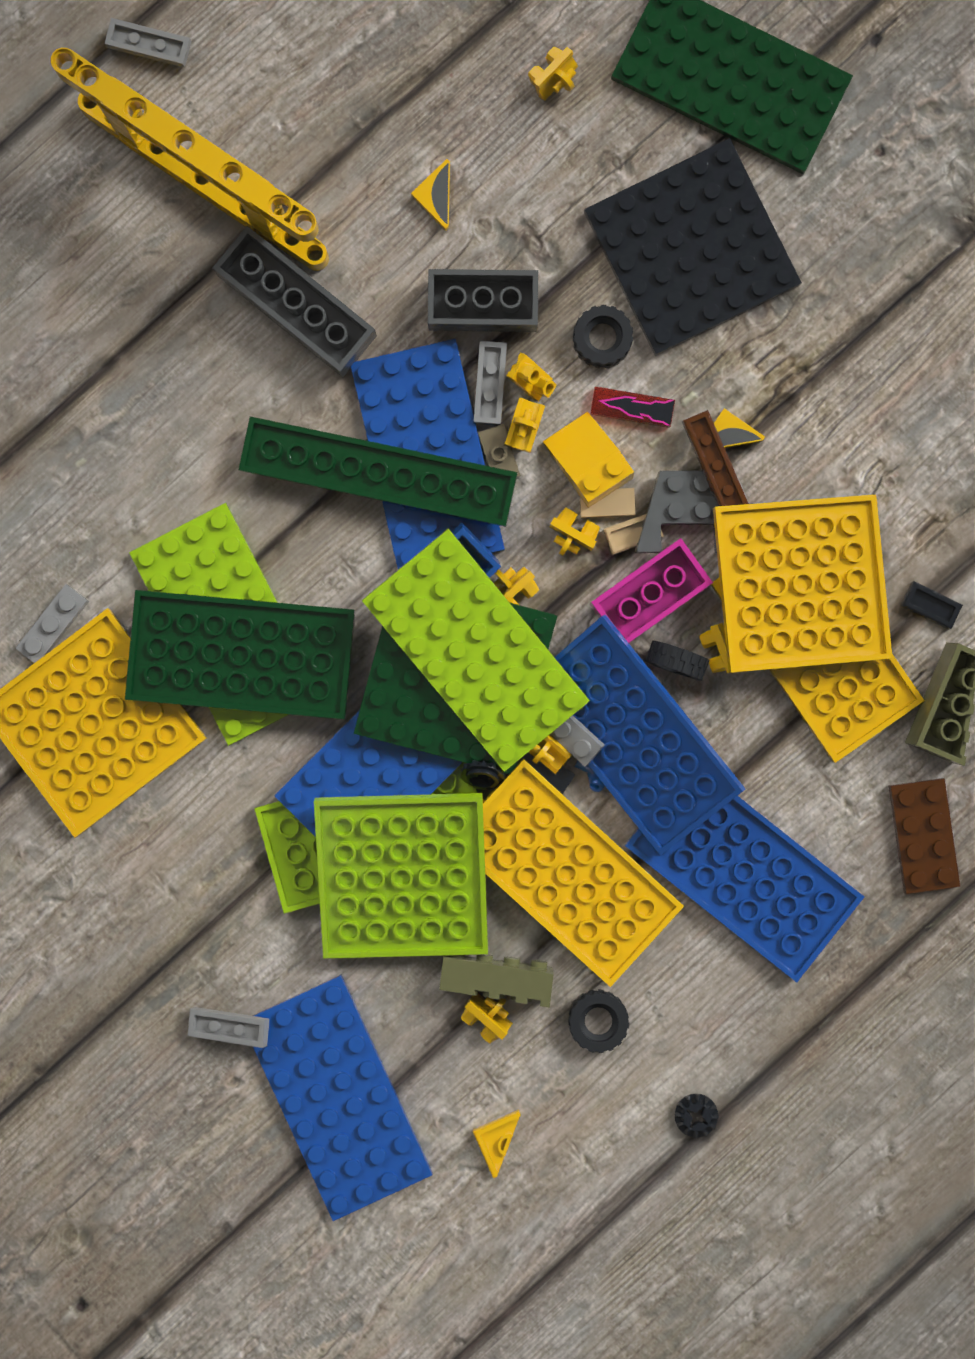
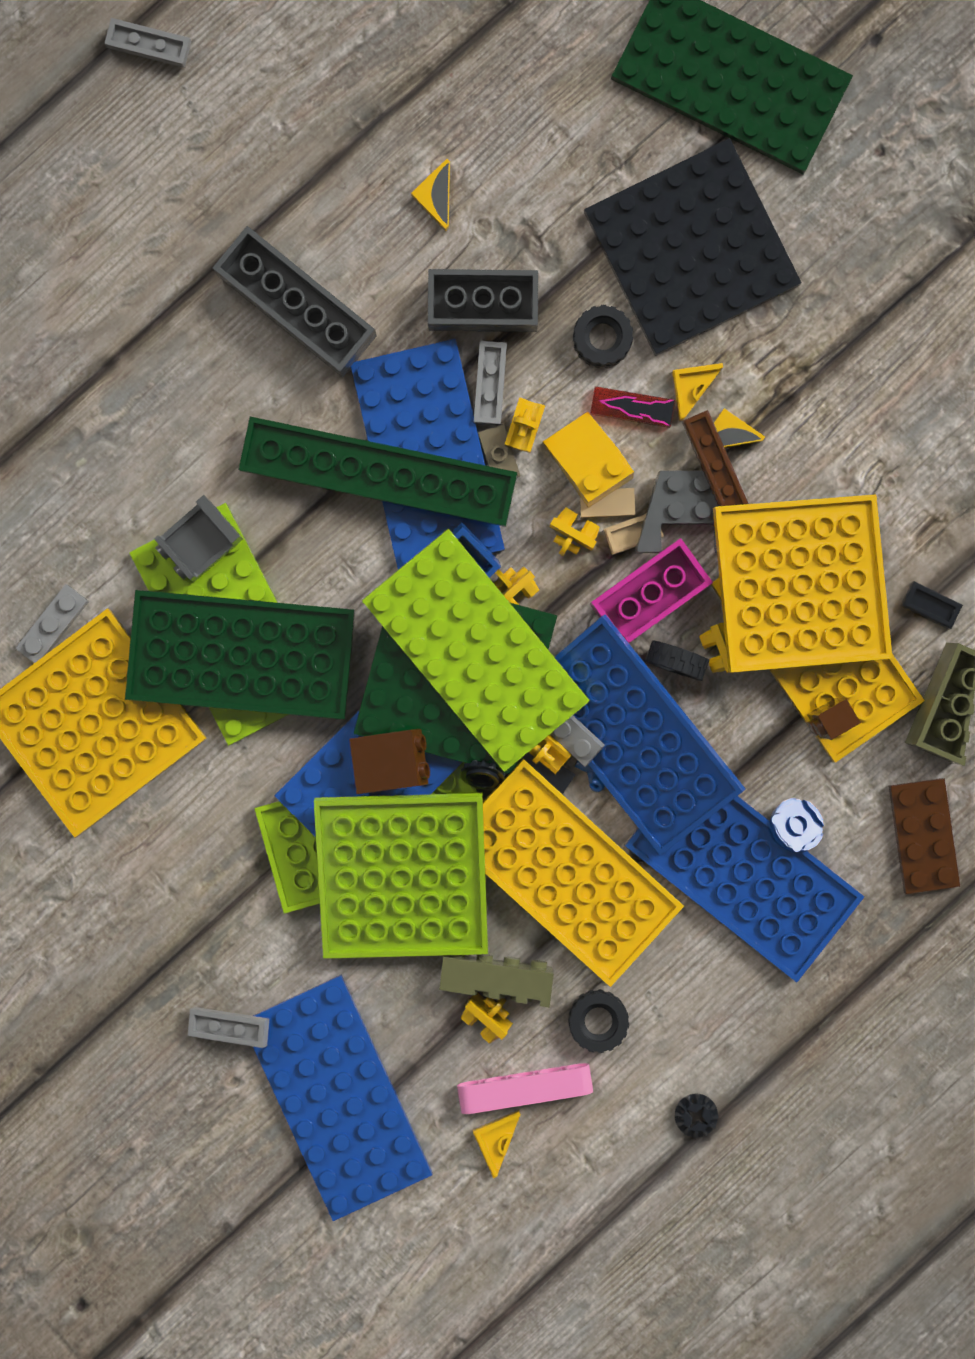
(155, 127): yellow beam -> none
(198, 540): none -> dark grey panel
(389, 761): none -> reddish brown panel
(525, 1088): none -> bright pink beam
(531, 378): yellow hips -> none
(556, 75): yellow hips -> none
(691, 384): none -> yellow tile
(796, 825): none -> tile
(832, 719): none -> reddish brown brick

